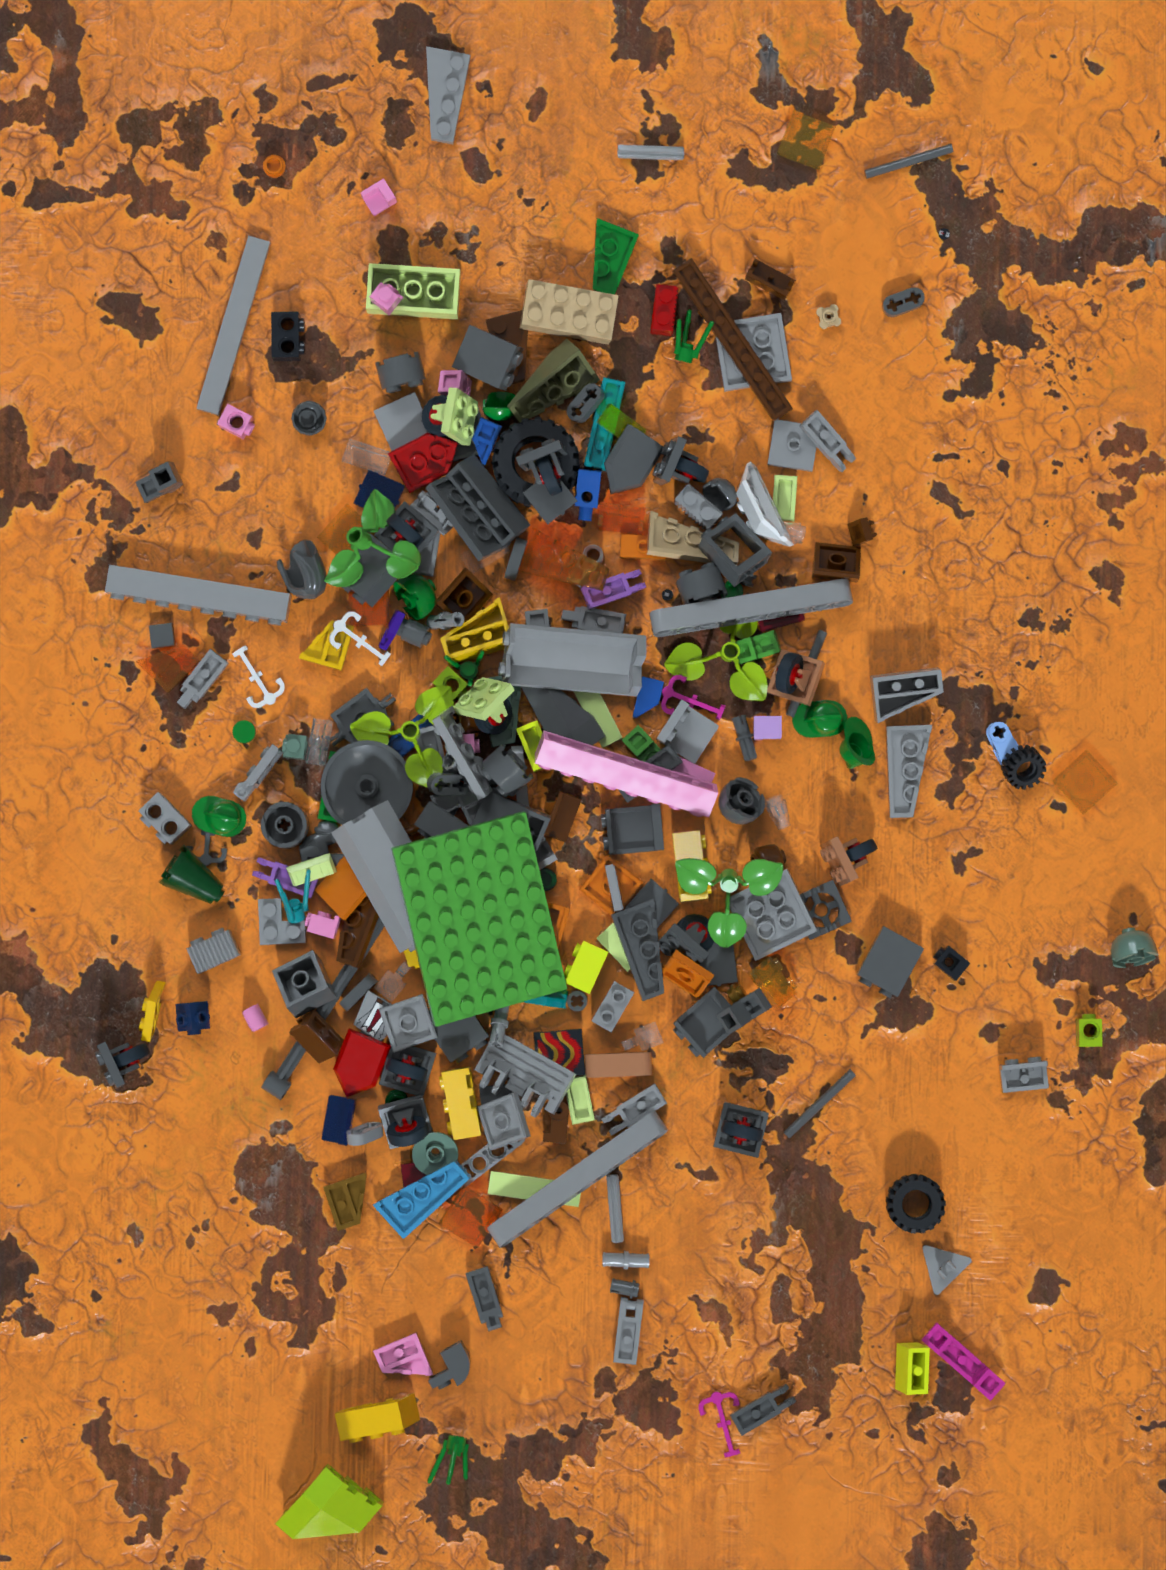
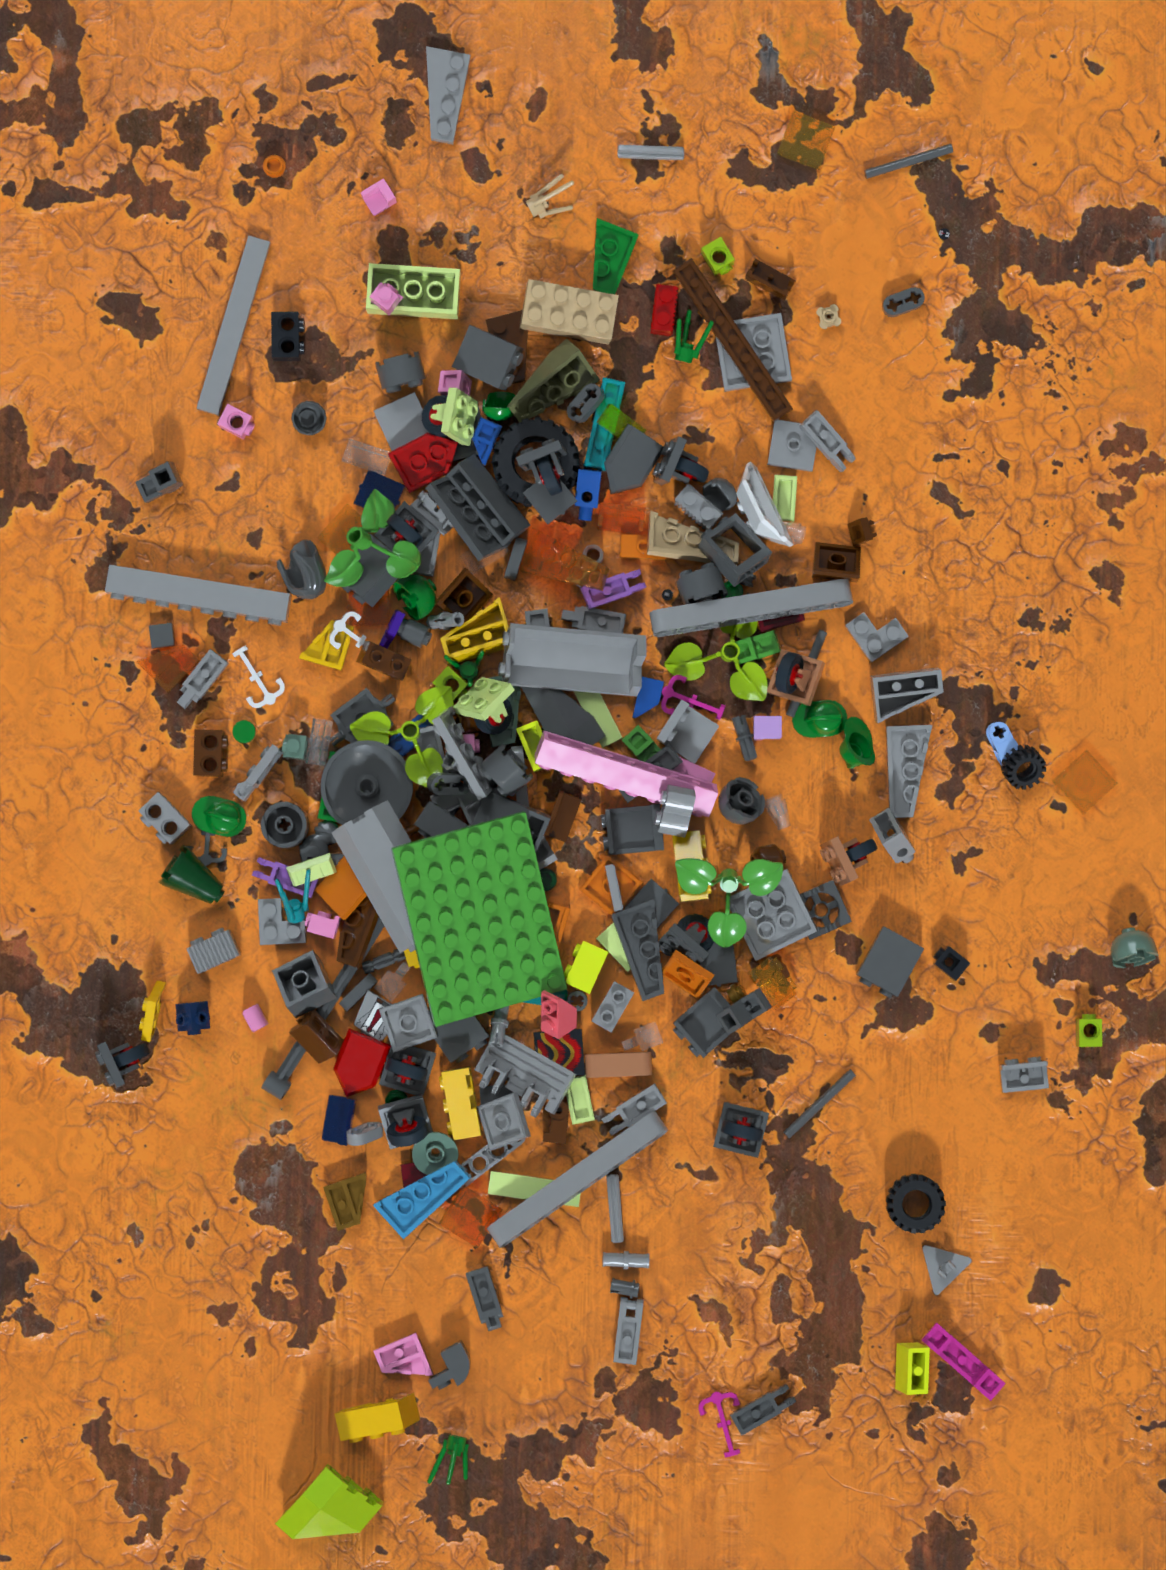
(203, 753): none -> reddish brown brick
(383, 660): none -> reddish brown brick
(383, 961): none -> dark grey axle
(538, 204): none -> tan plant
(557, 1015): none -> coral slope
(675, 810): none -> light grey brick
(713, 248): none -> lime brick
(872, 641): none -> light grey plate
(896, 845): none -> light grey torso

